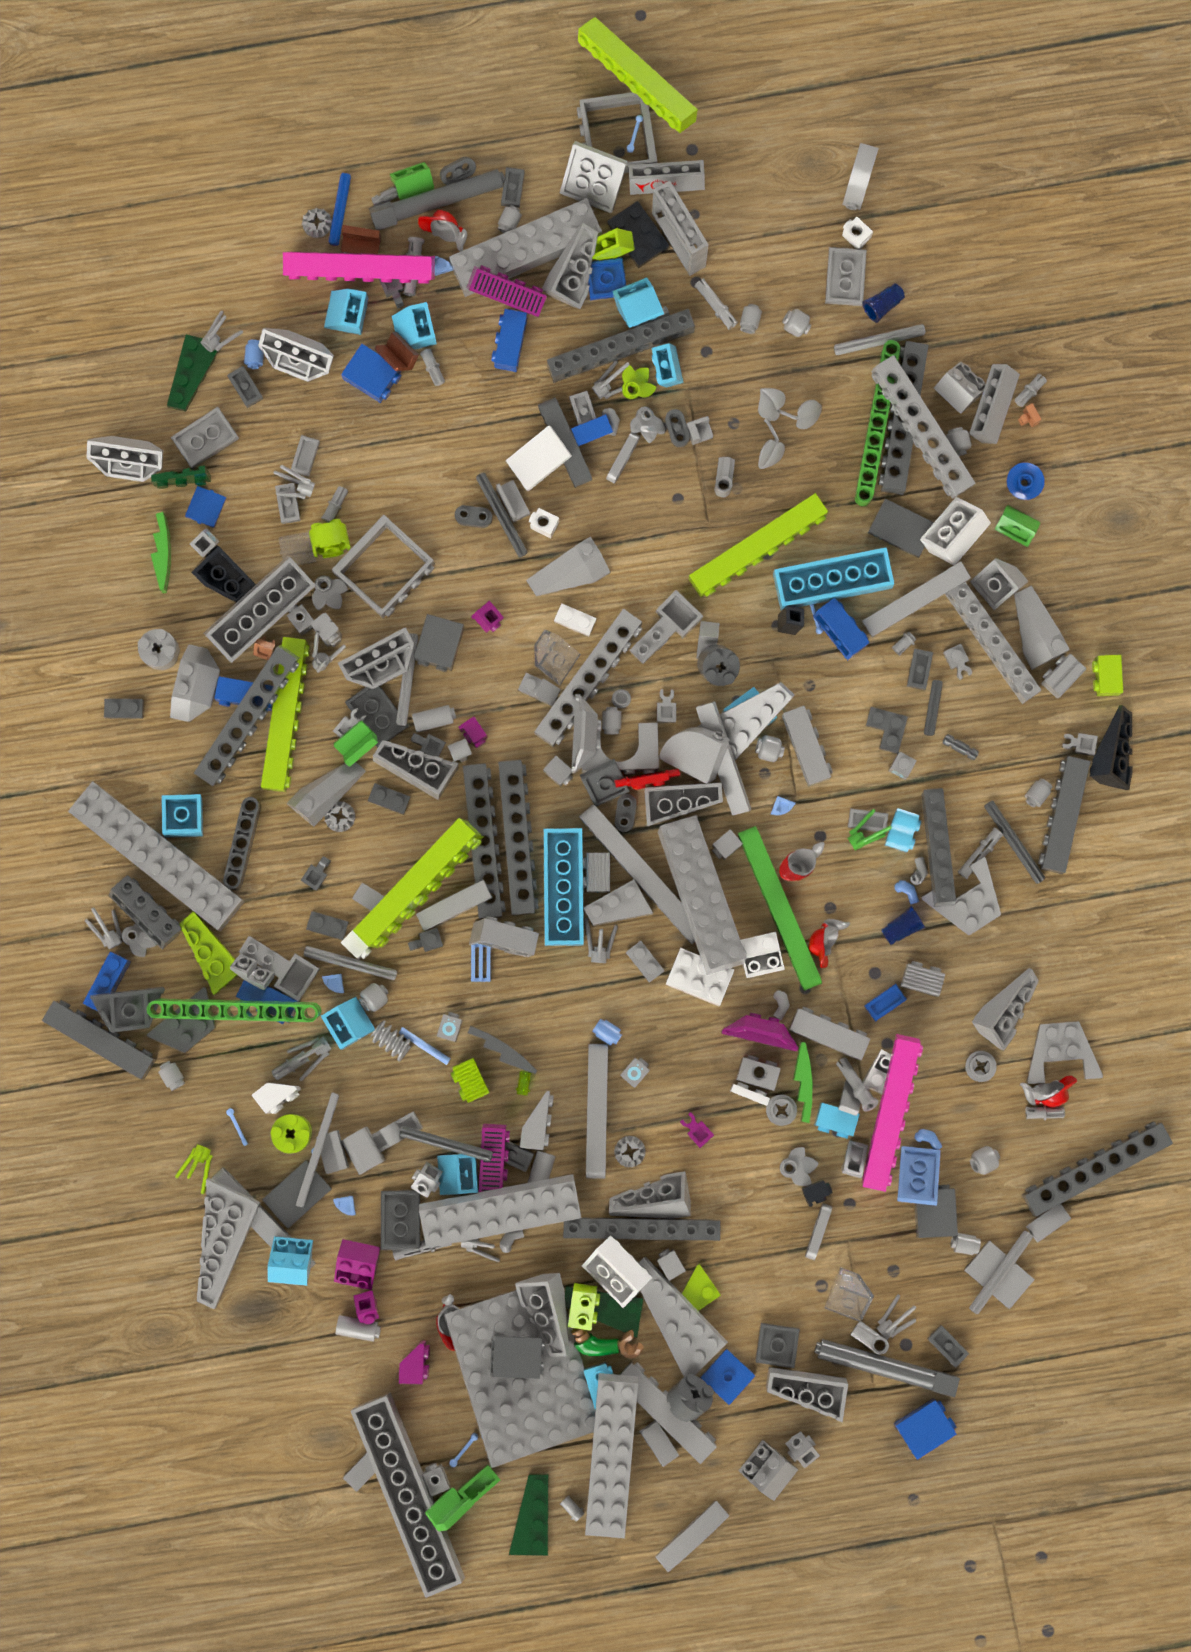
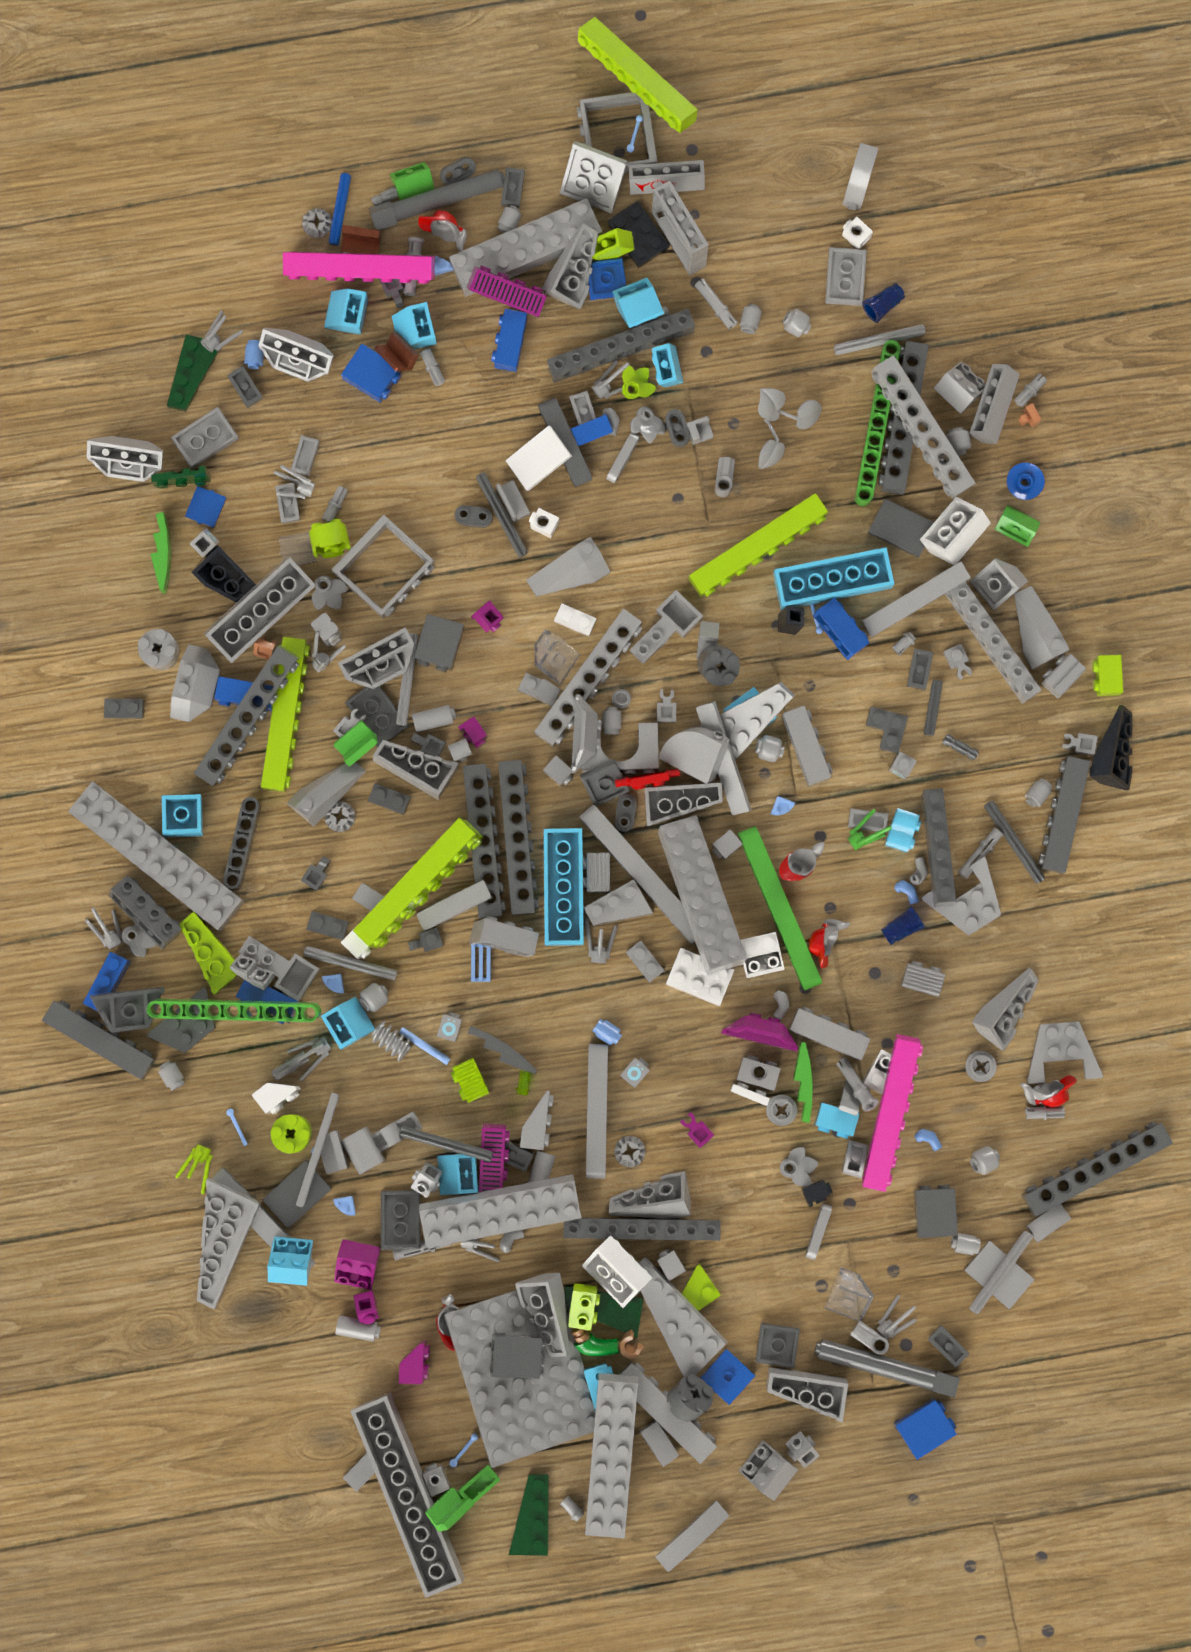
(303, 625): light grey brick -> none
(885, 1002): blue tile -> none
(919, 1175): medium blue plate -> none

